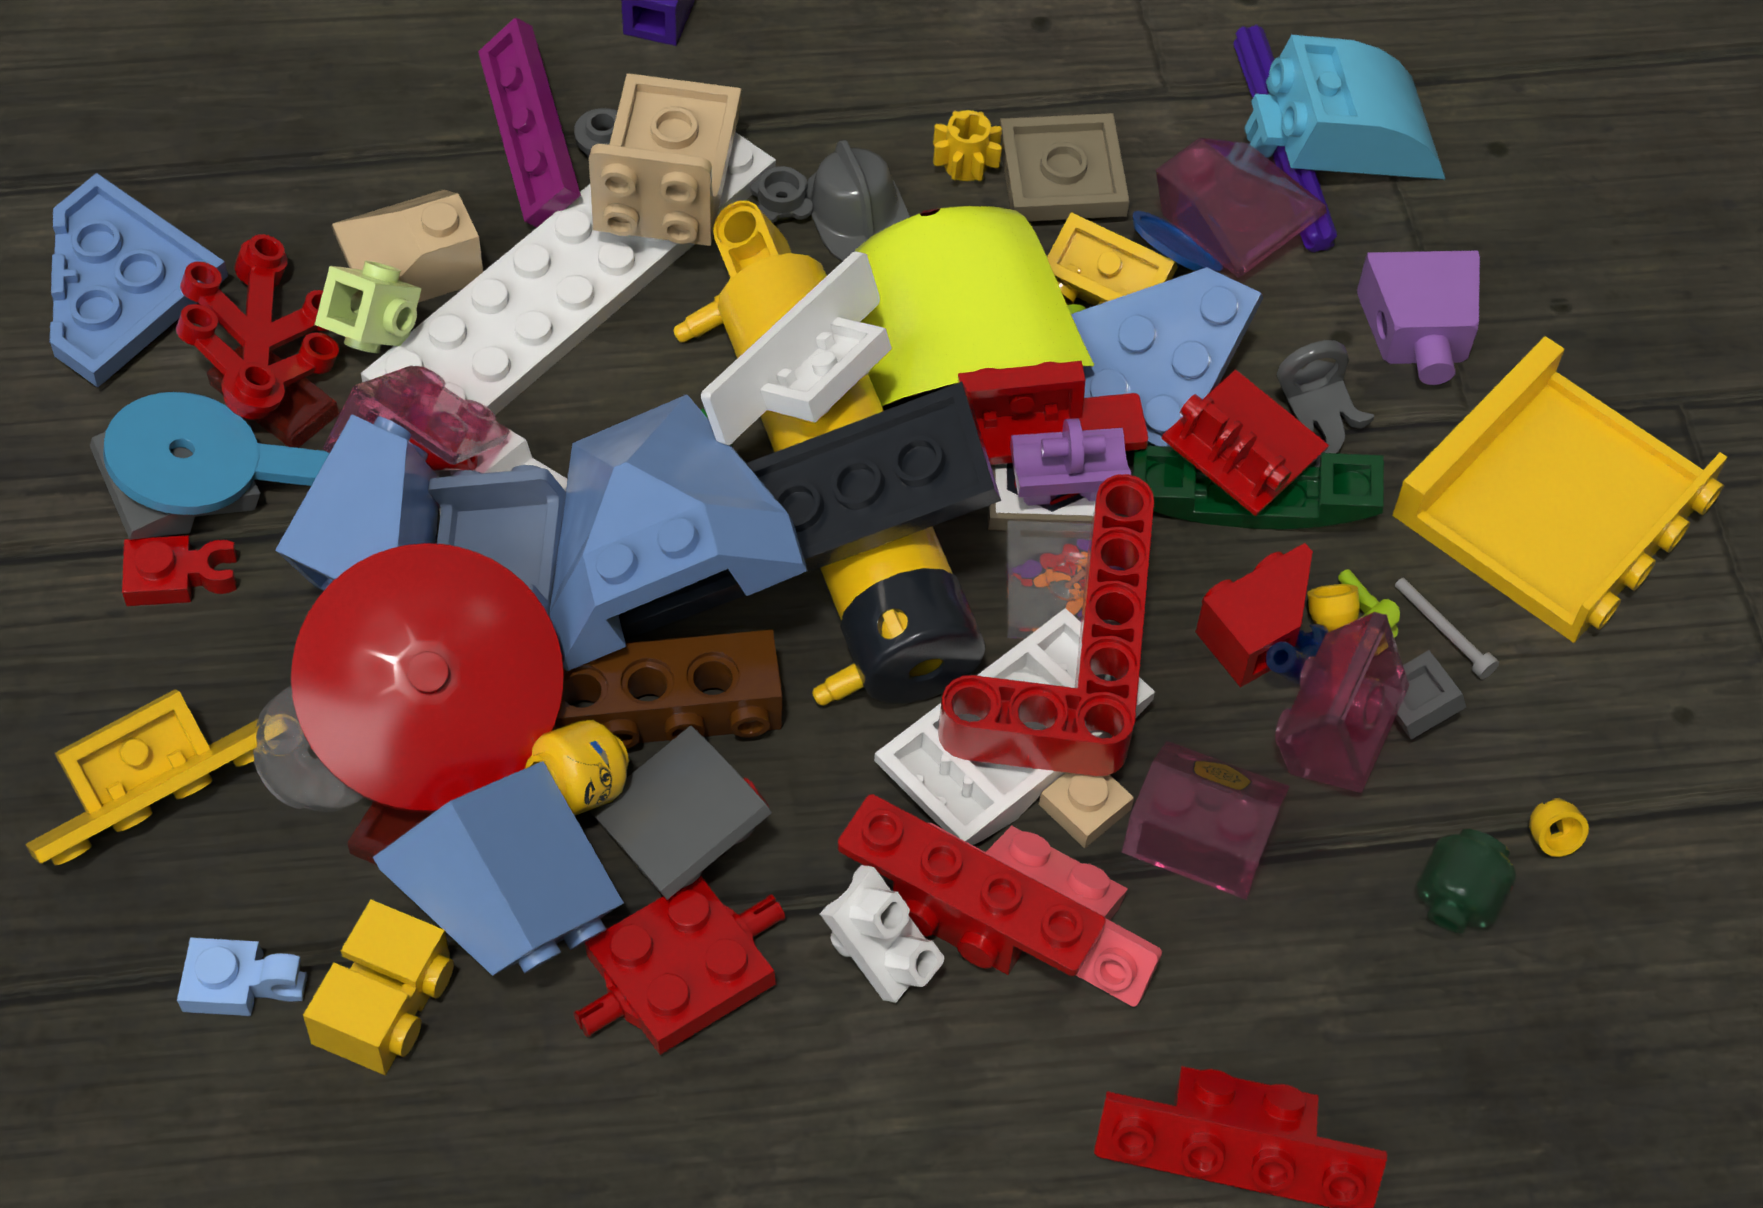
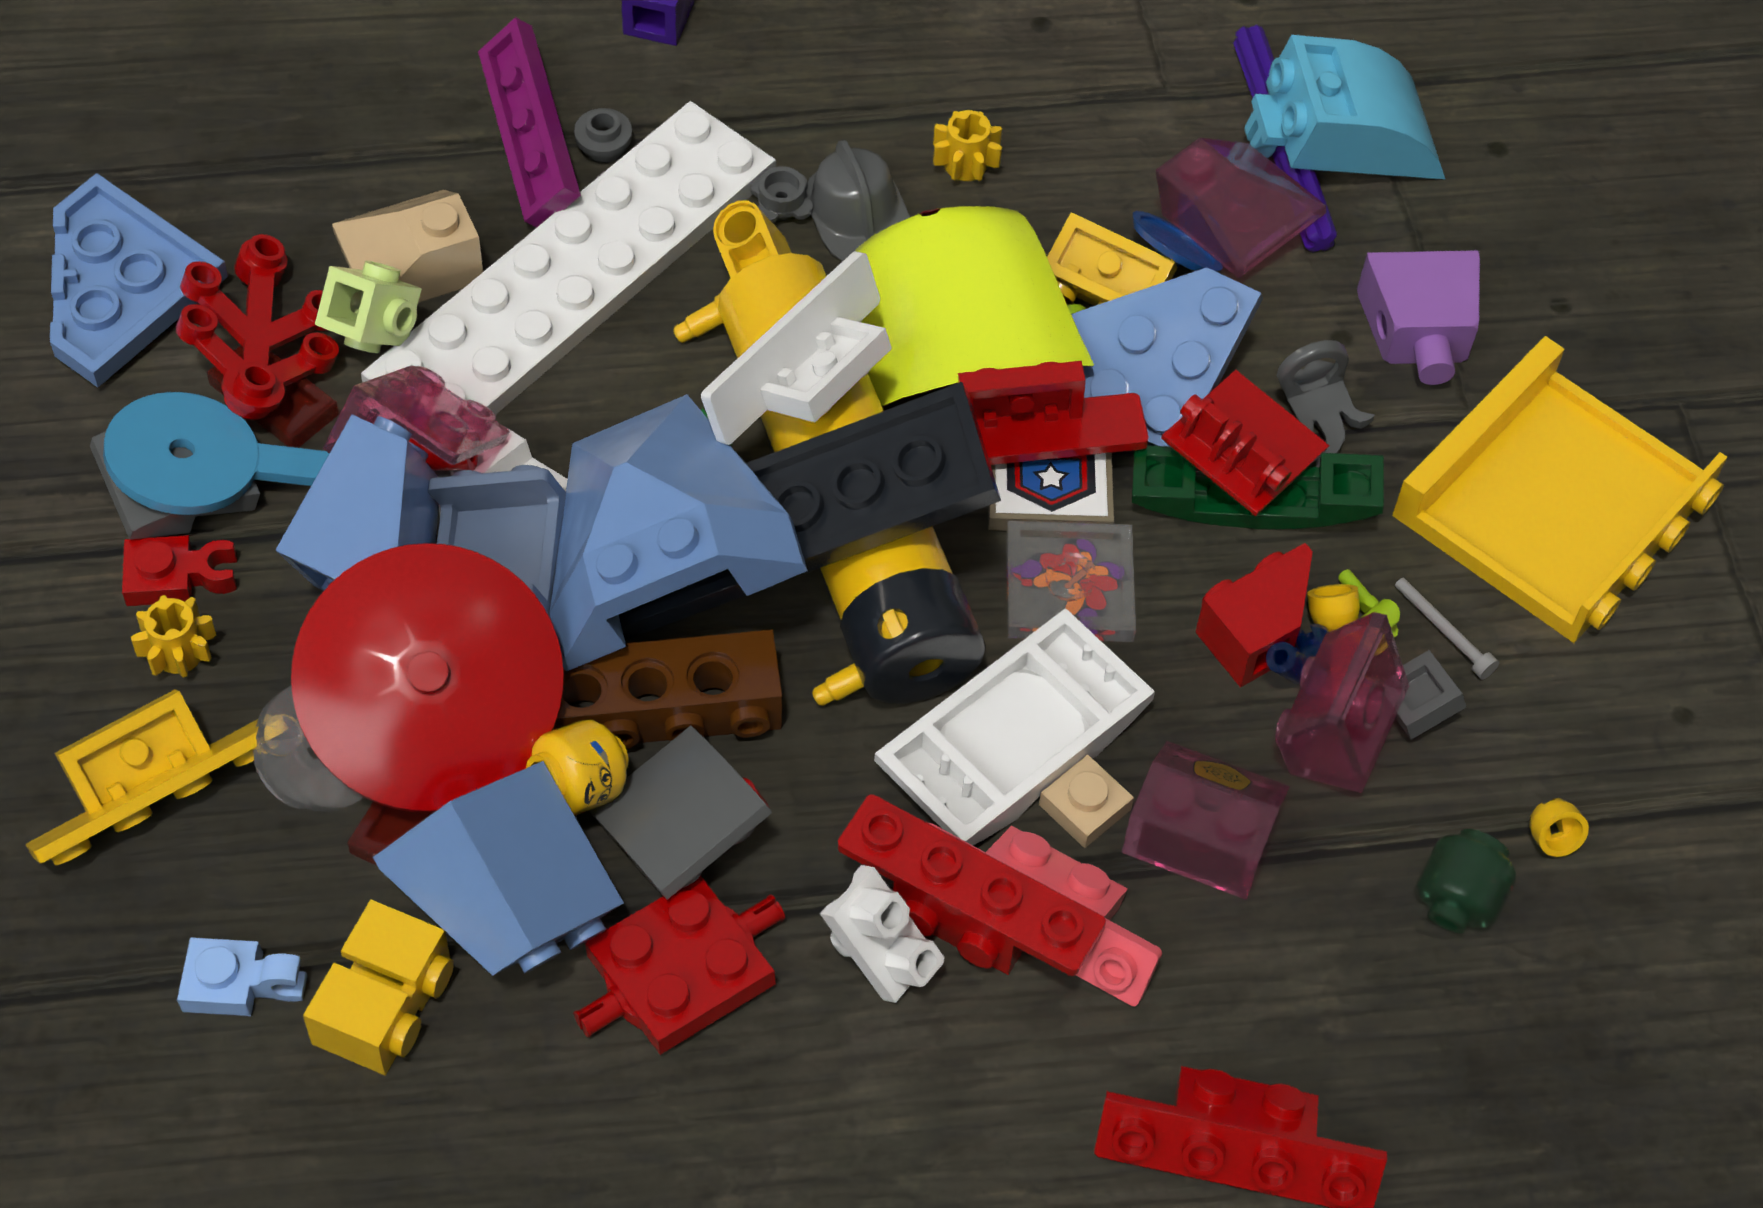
(173, 636): none -> yellow gear
(664, 160): tan bracket -> none
(1064, 167): dark tan plate -> none
(1066, 461): medium lavender hips -> none
(1102, 649): red beam -> none

